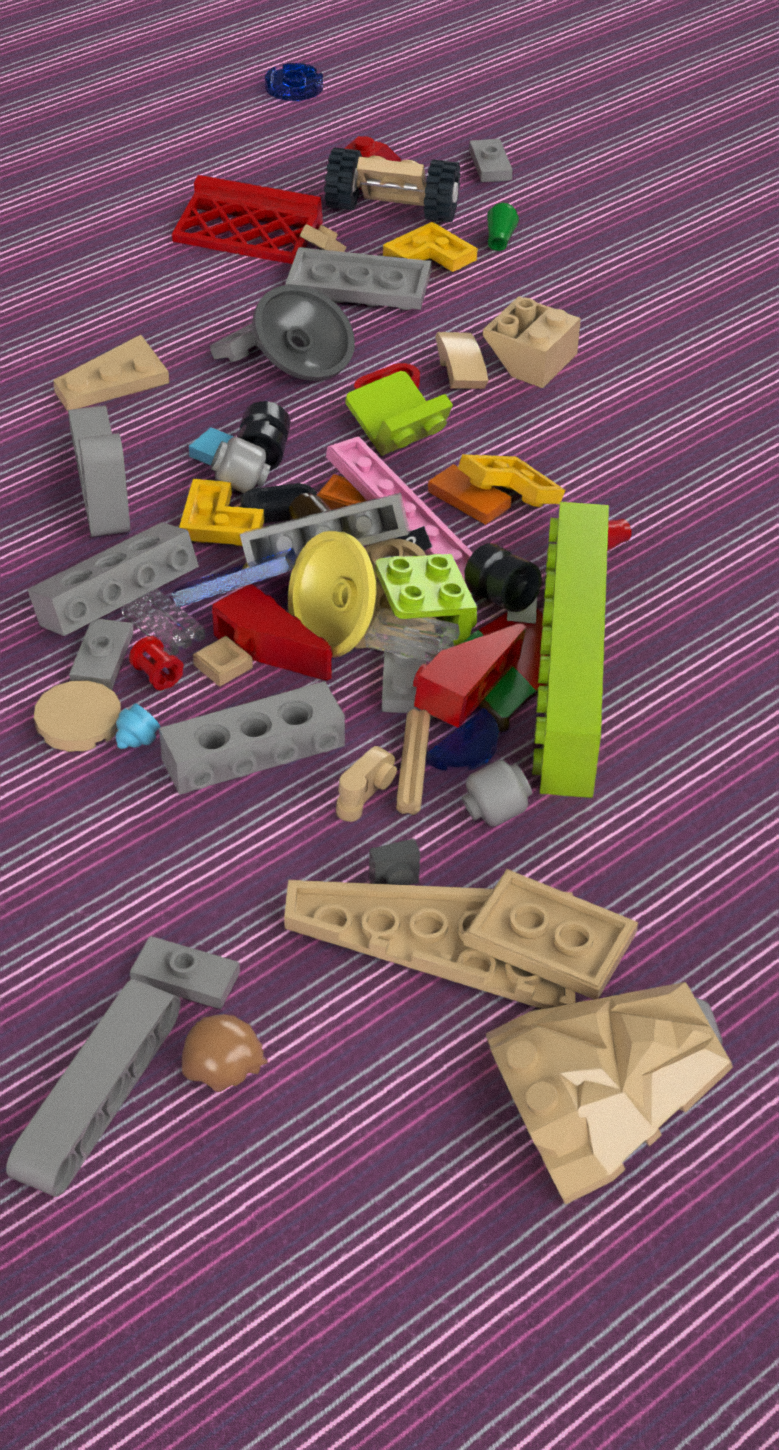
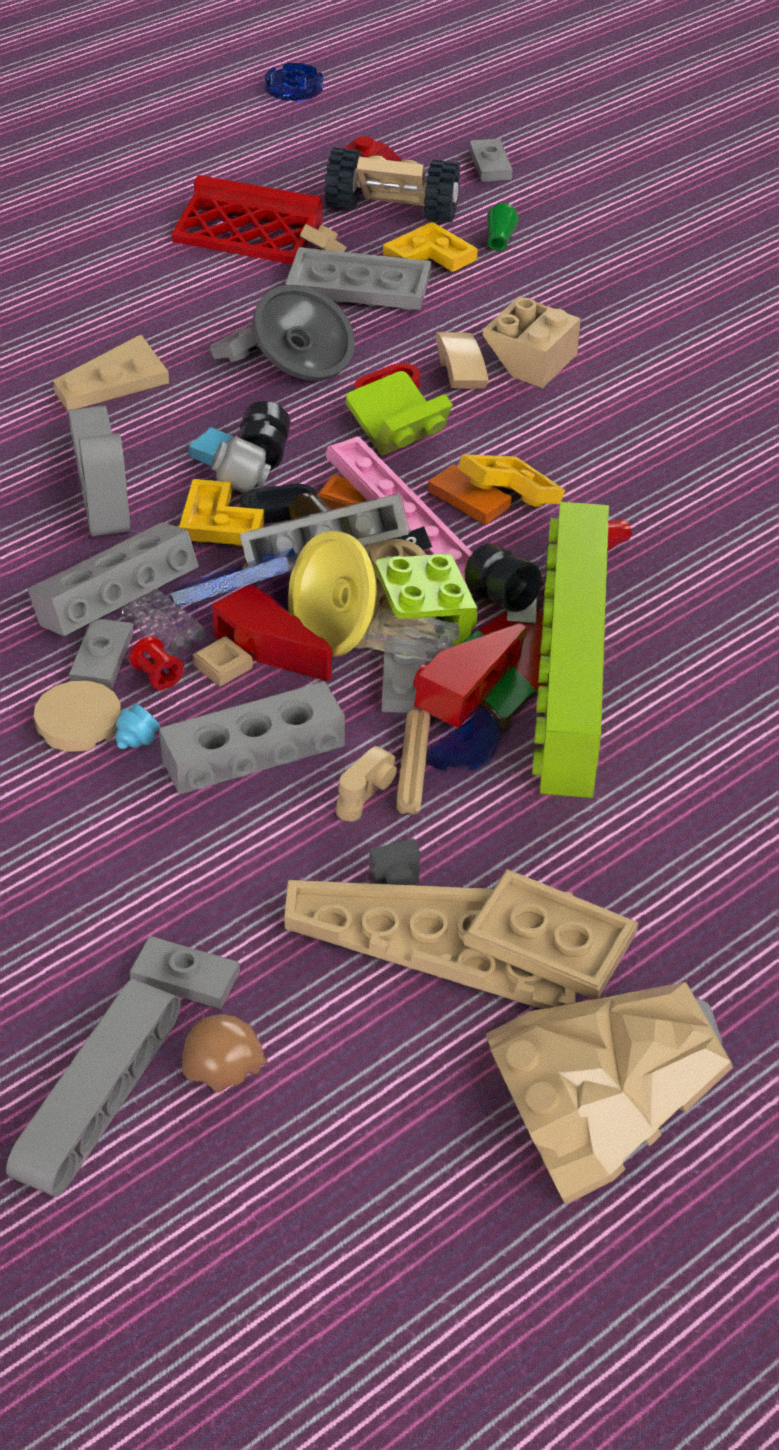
(497, 793): light grey head -> none

